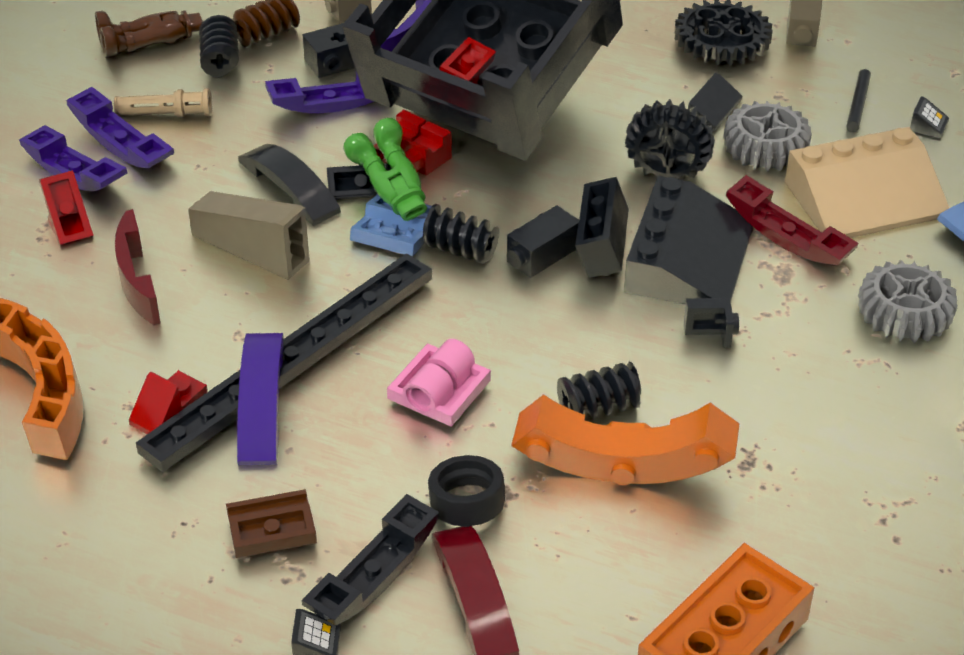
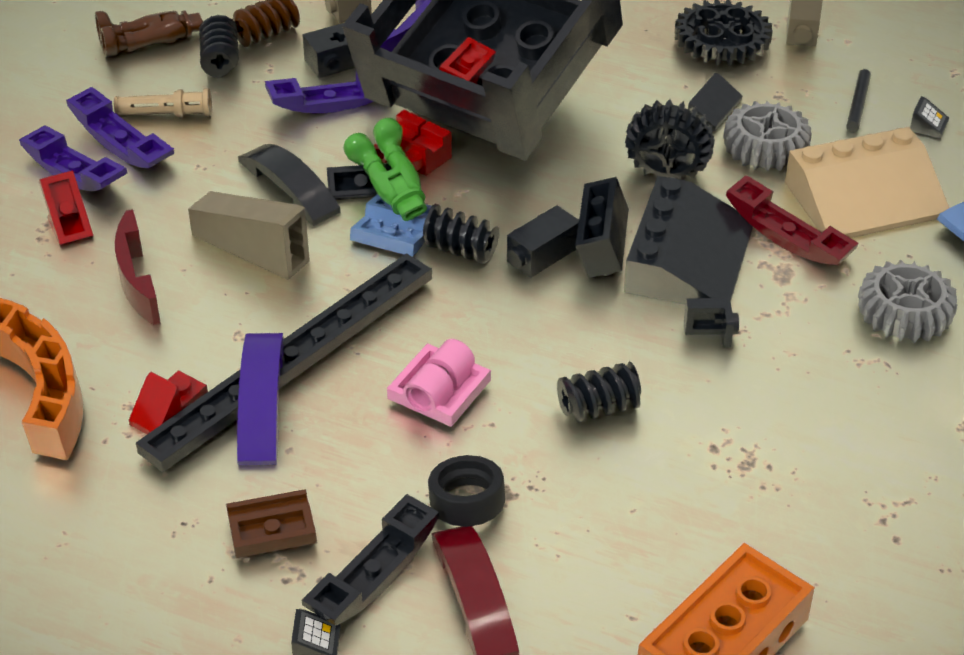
(626, 450): orange brick -> none

